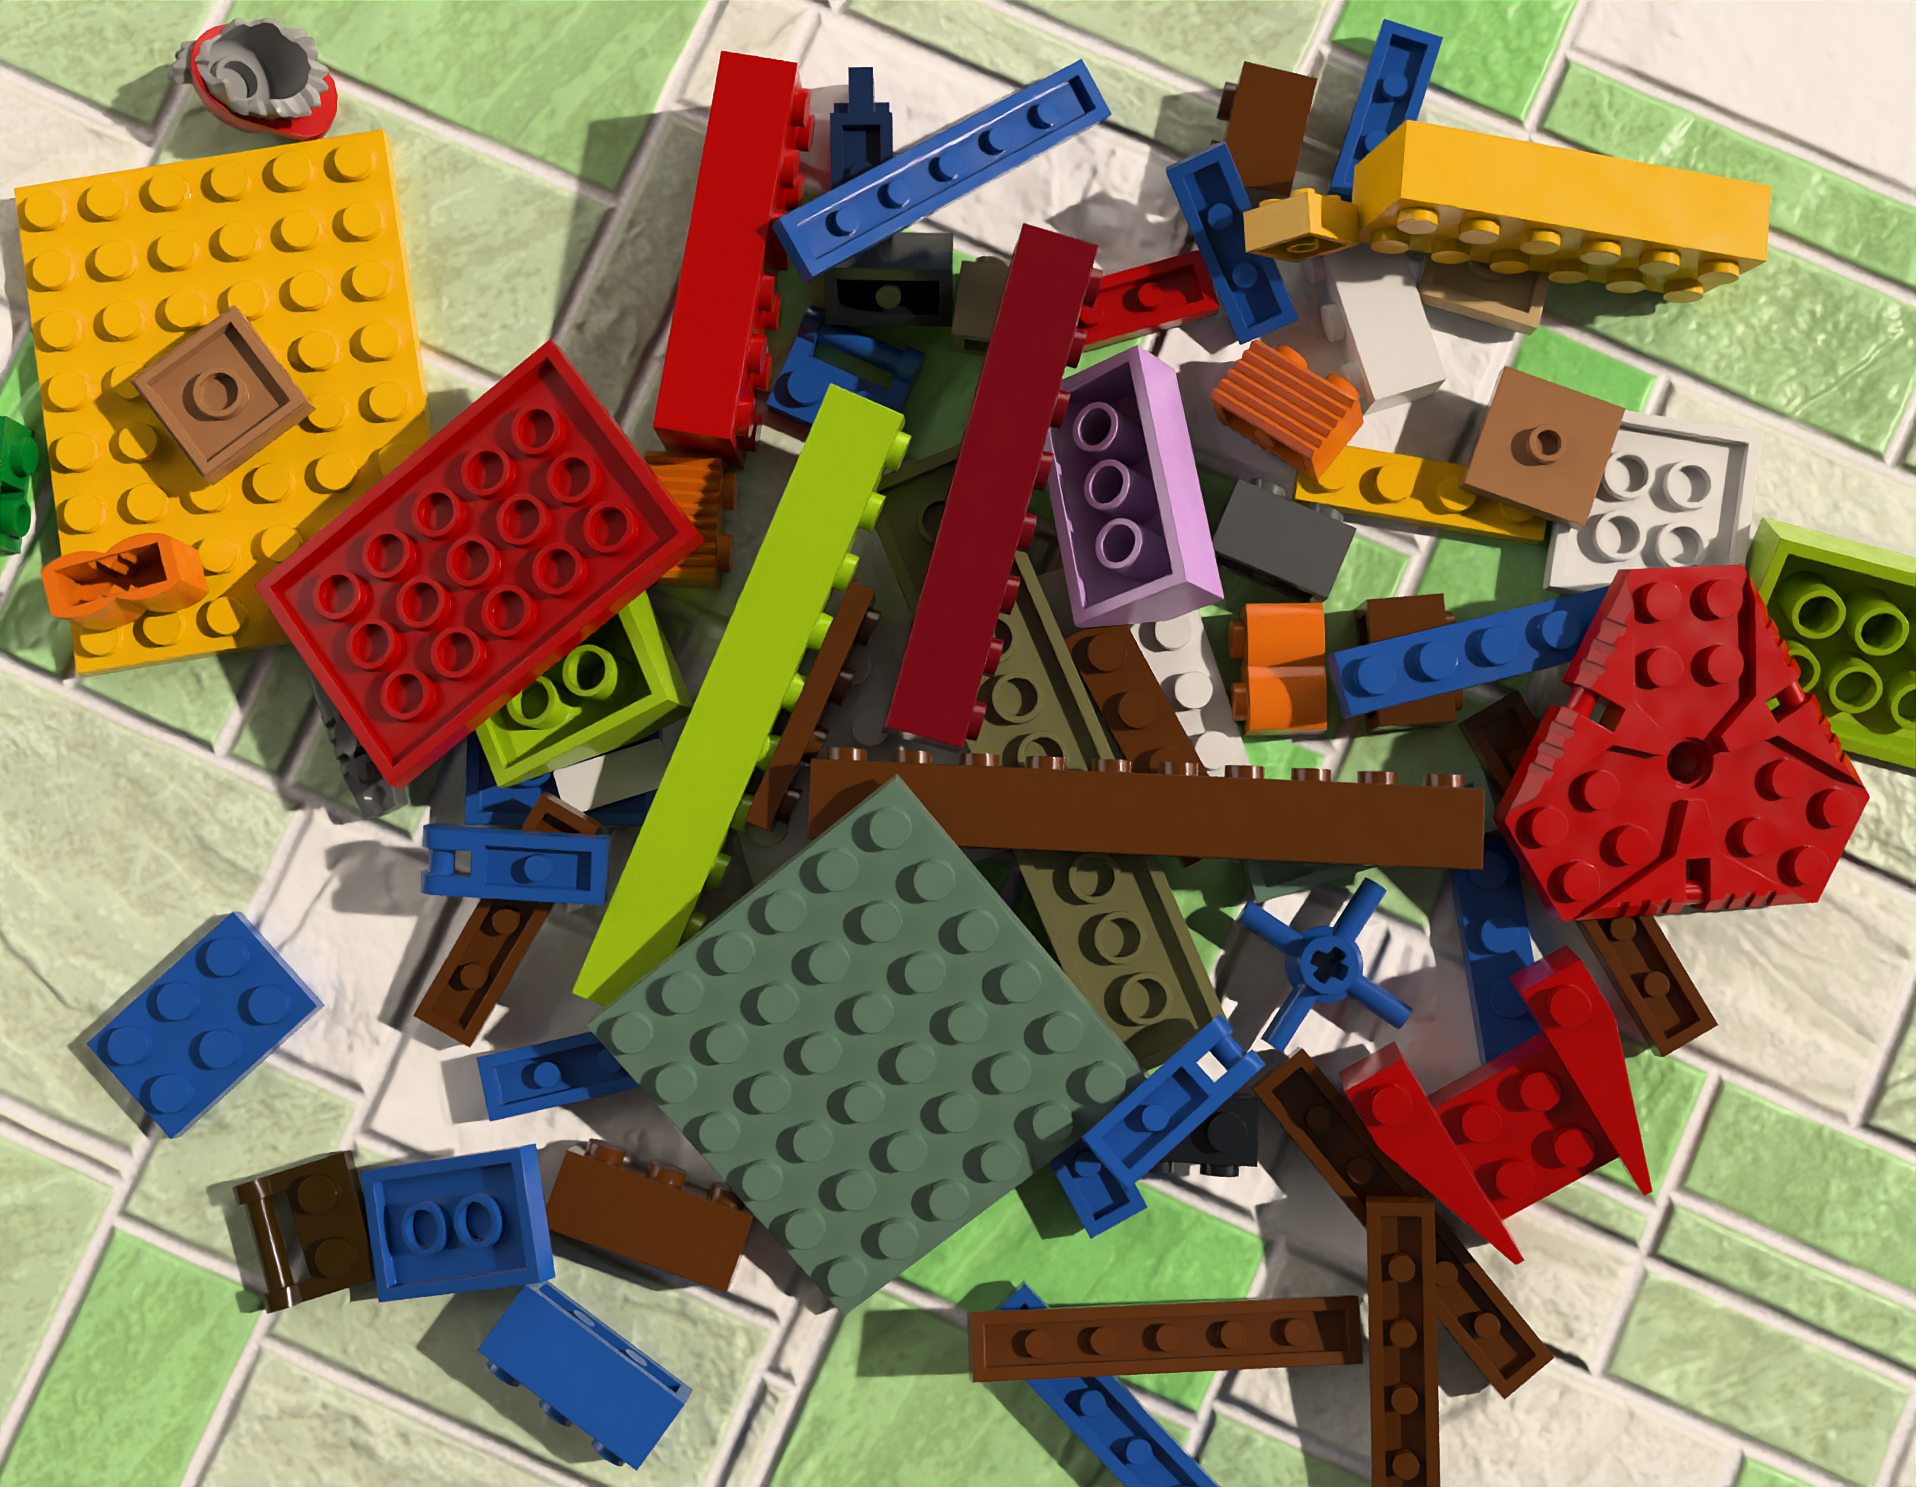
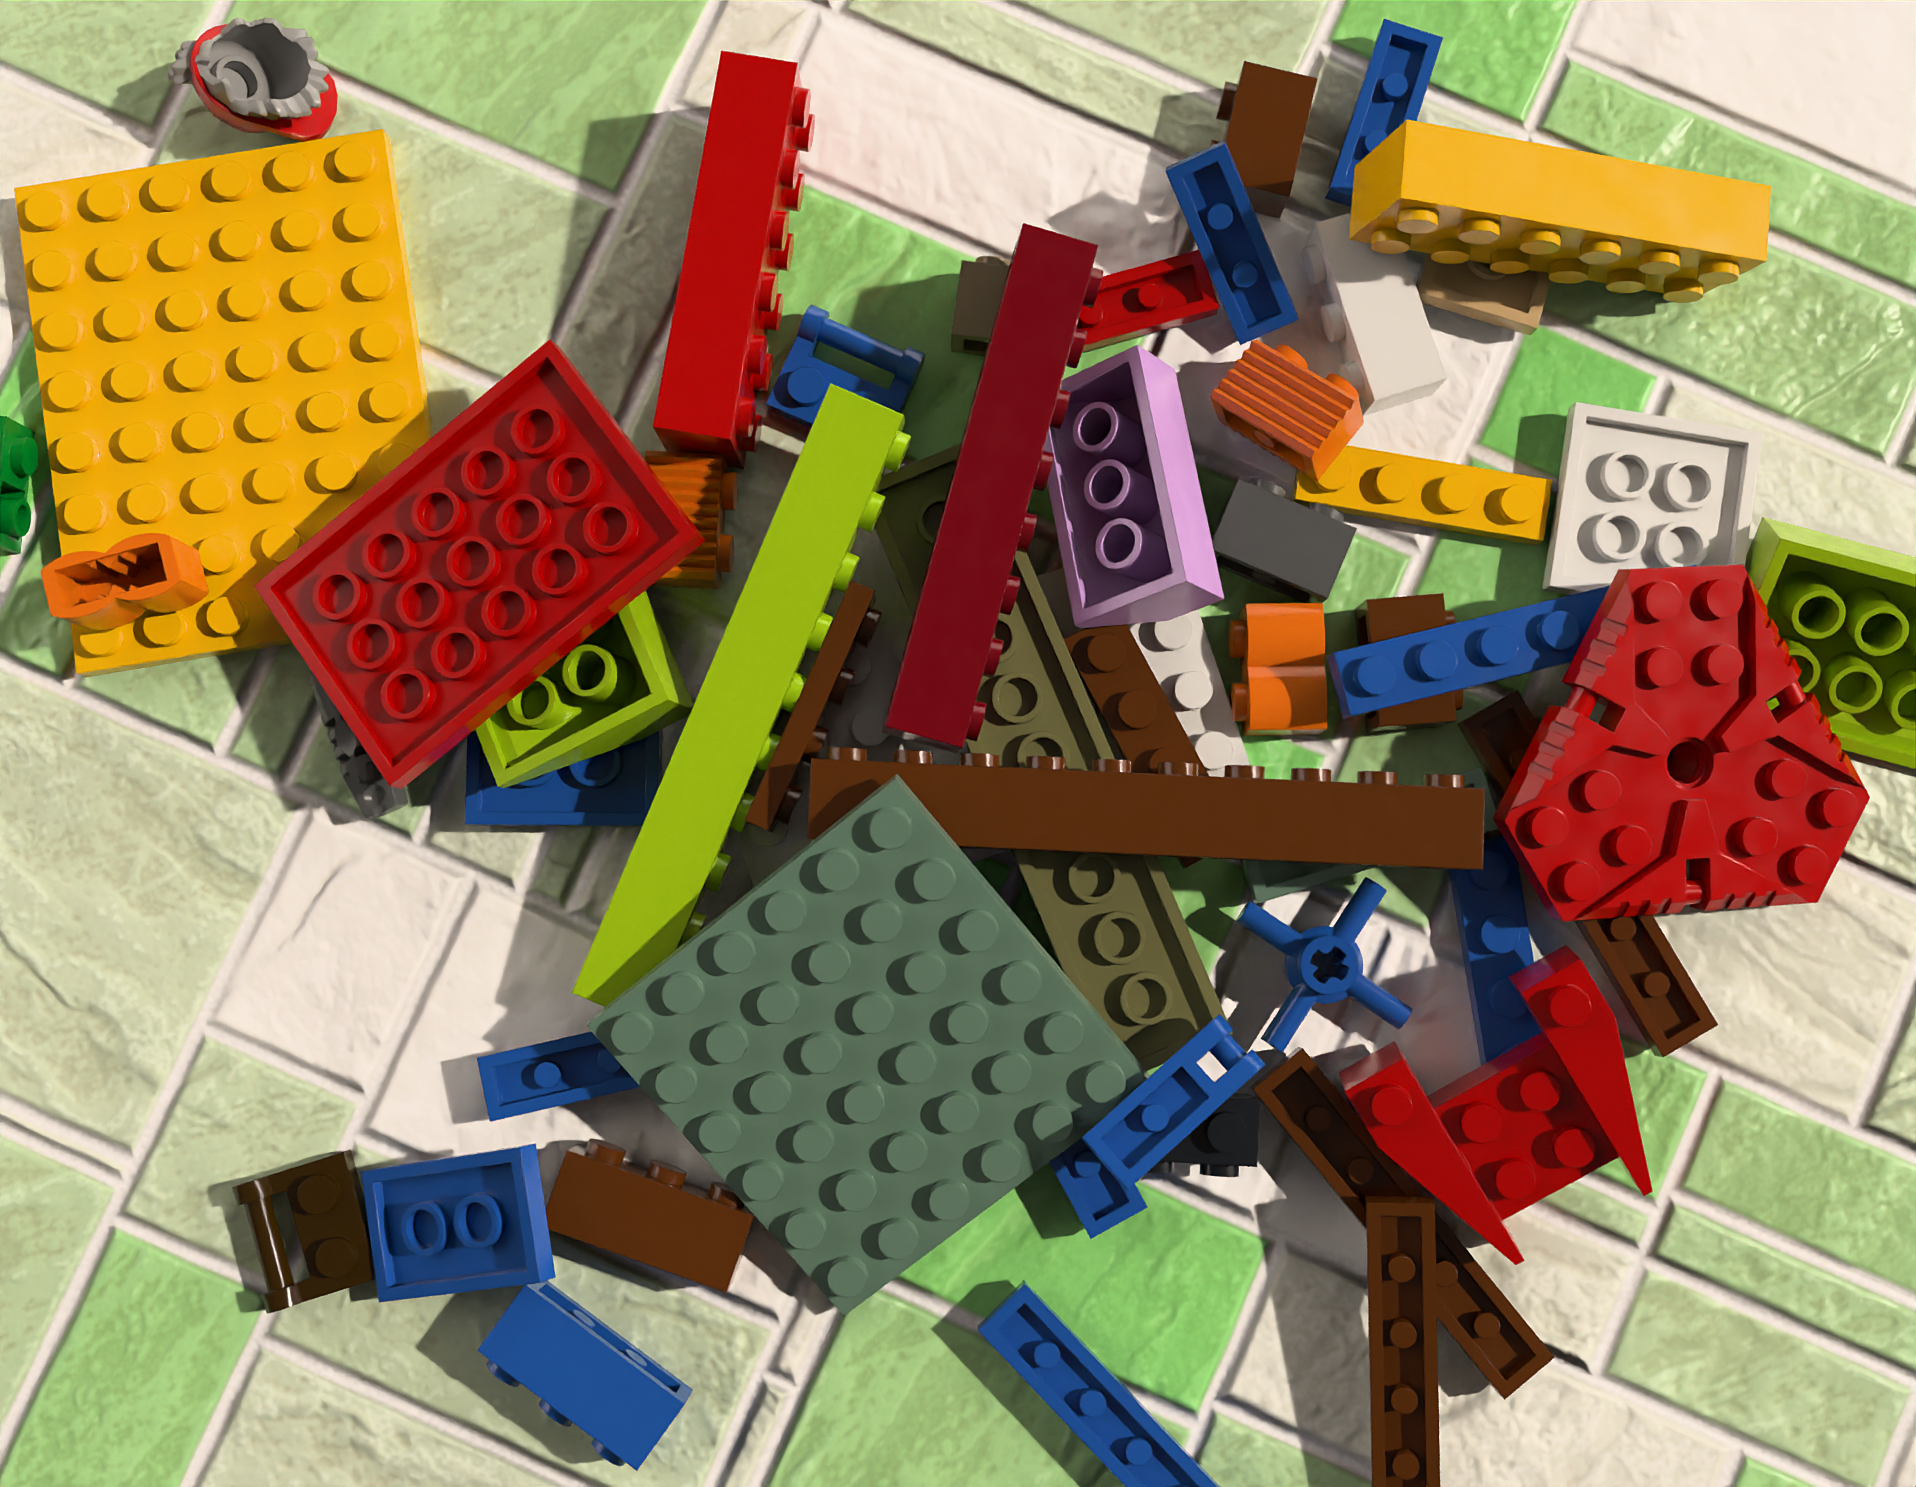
(205, 1024): blue plate -> none
(223, 395): medium nougat plate -> none
(494, 941): reddish brown plate -> none
(516, 864): blue plate -> none
(612, 776): white sticker -> none
(859, 130): dark blue hinge -> none
(894, 283): black brick -> none
(940, 171): blue plate -> none
(1163, 1338): reddish brown plate -> none
(1301, 226): yellow piece -> none
(1542, 448): medium nougat plate -> none

